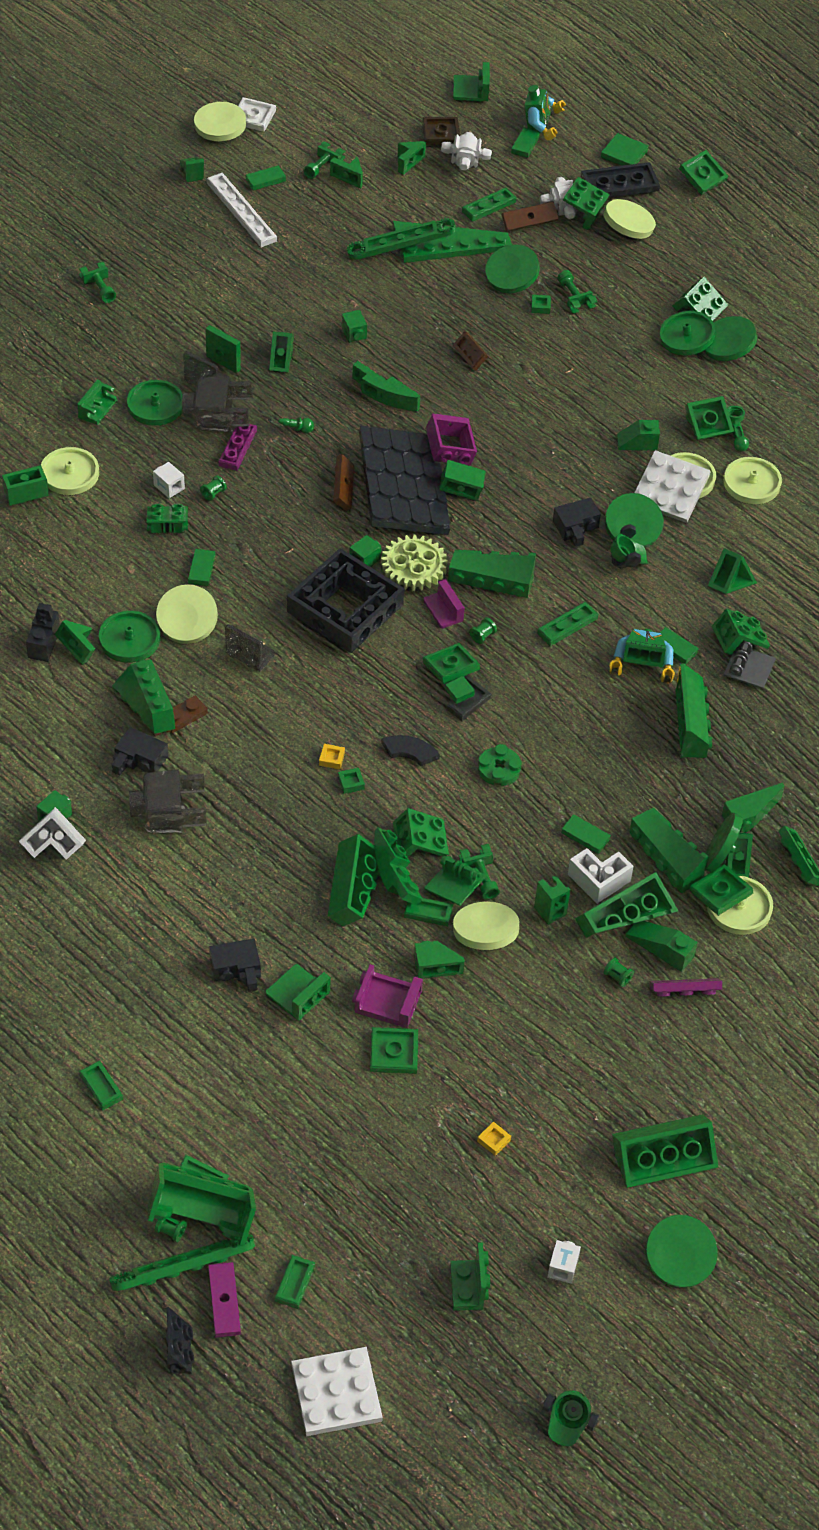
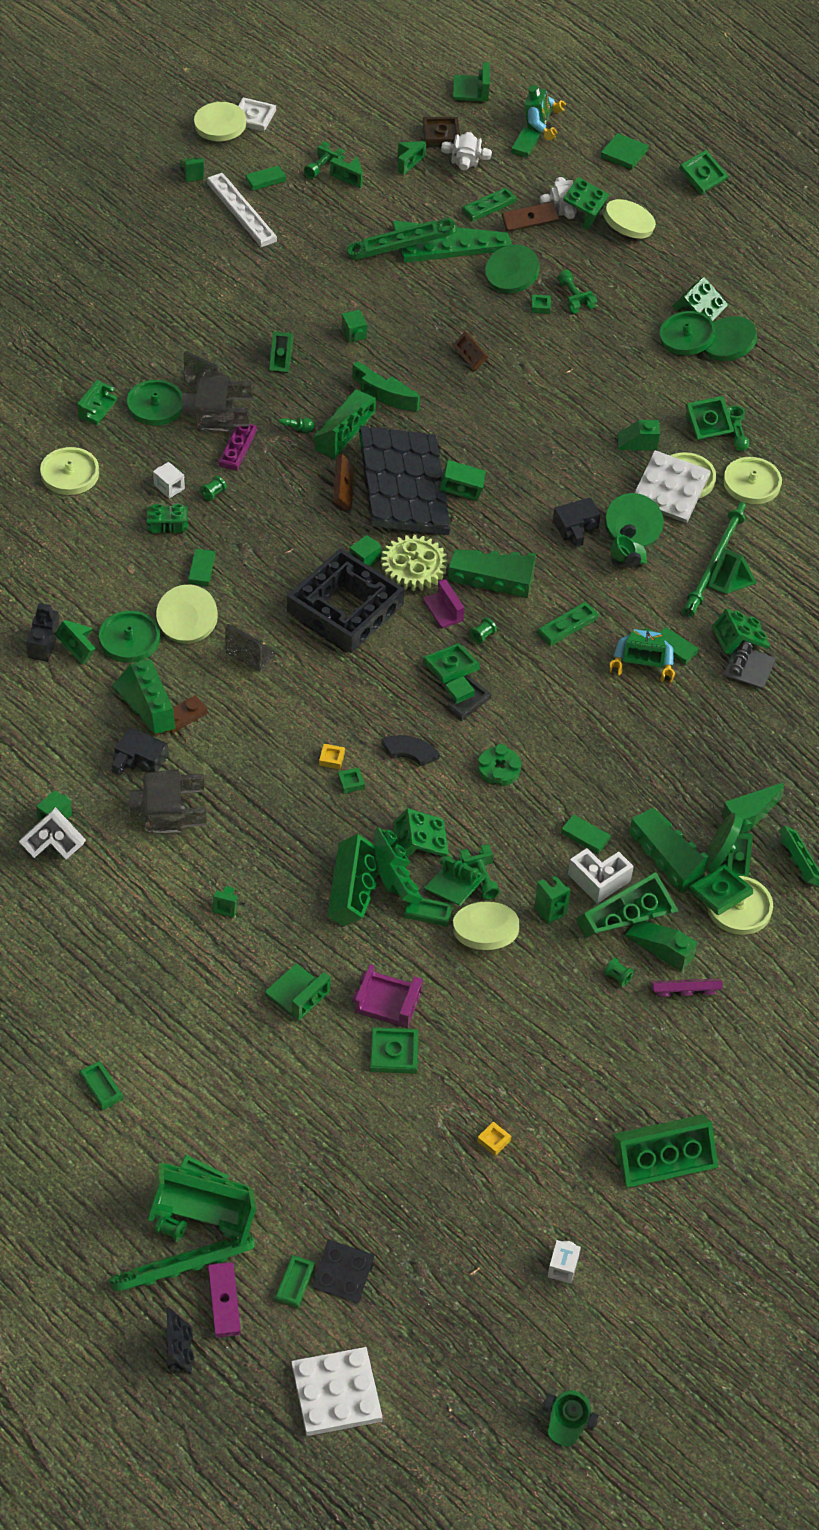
(25, 485): green brick -> none
(107, 293): green bar -> none
(223, 349): green plate -> none
(225, 902): none -> green tile
(236, 960): black hinge -> none
(343, 1271): none -> black hinge
(344, 424): none -> green wedge
(436, 960): green slope -> none
(461, 428): magenta window -> none
(470, 1281): green bracket -> none
(646, 181): black plate -> none
(681, 1251): green piece -> none
(692, 714): green slope -> none
(695, 597): none -> green bar

